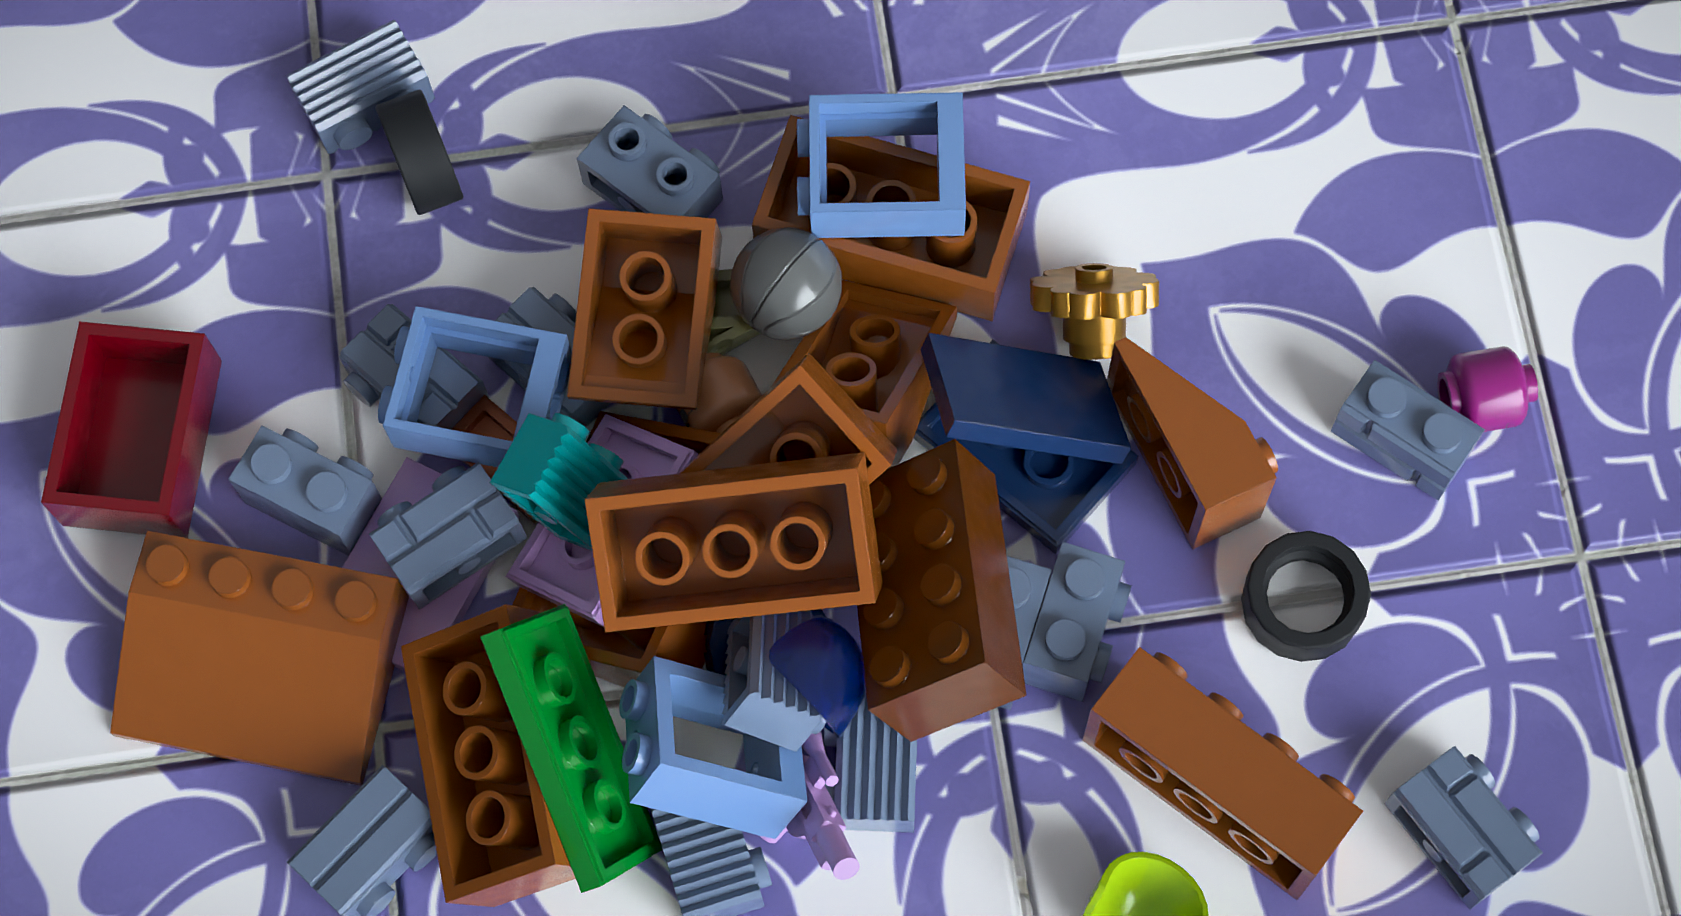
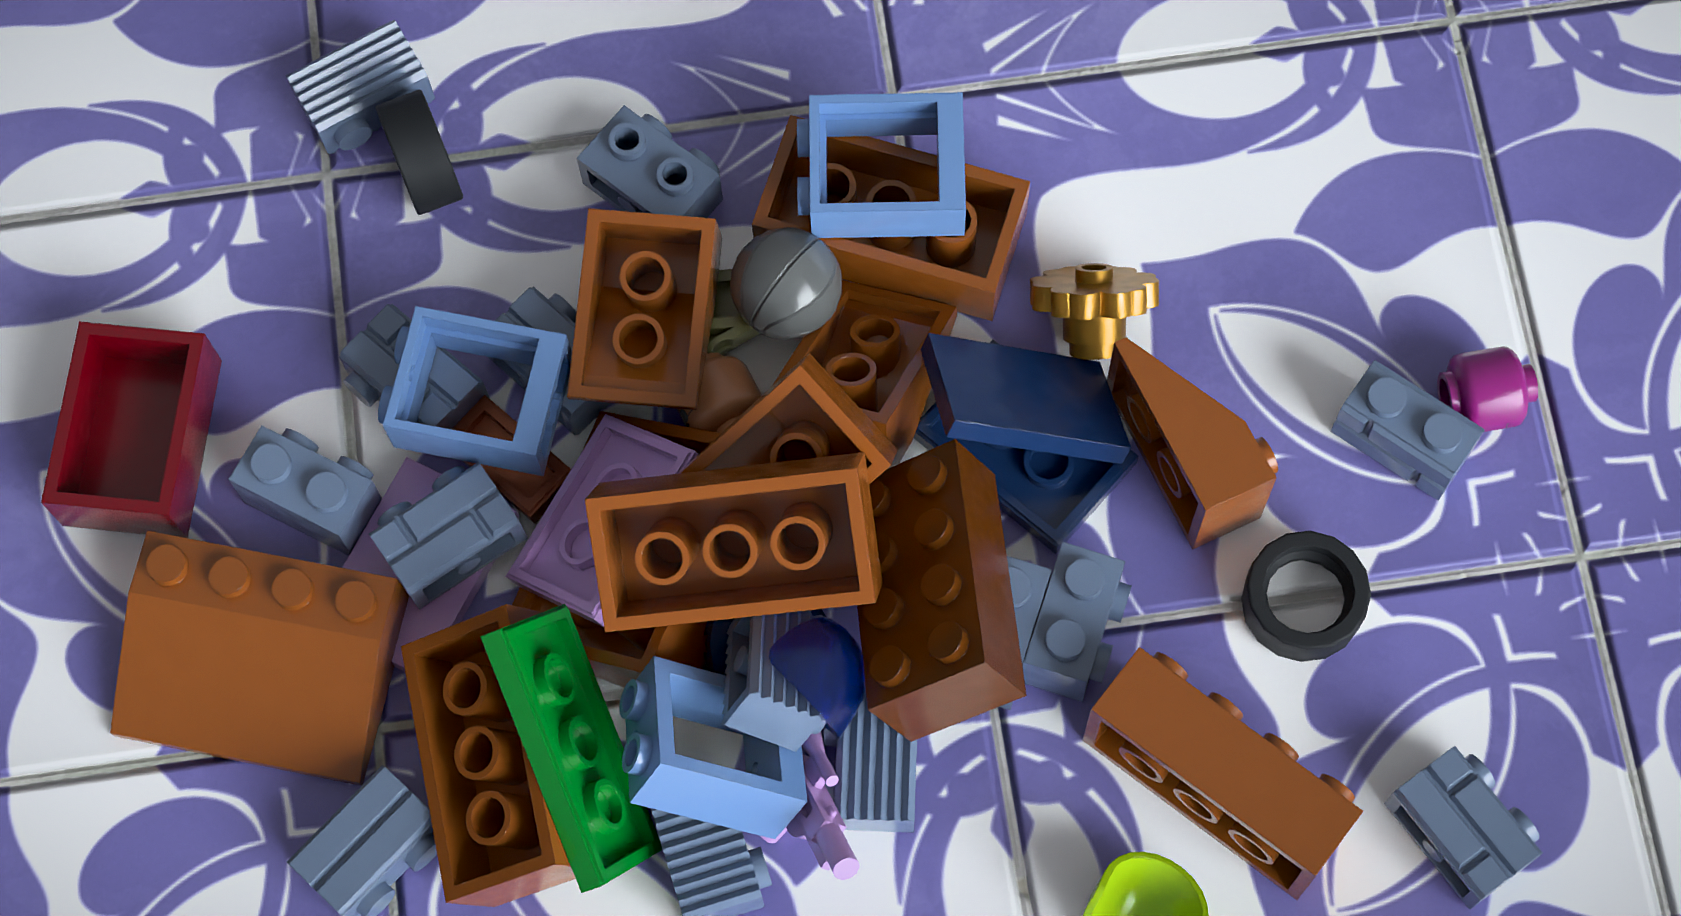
(553, 472): teal brick -> none

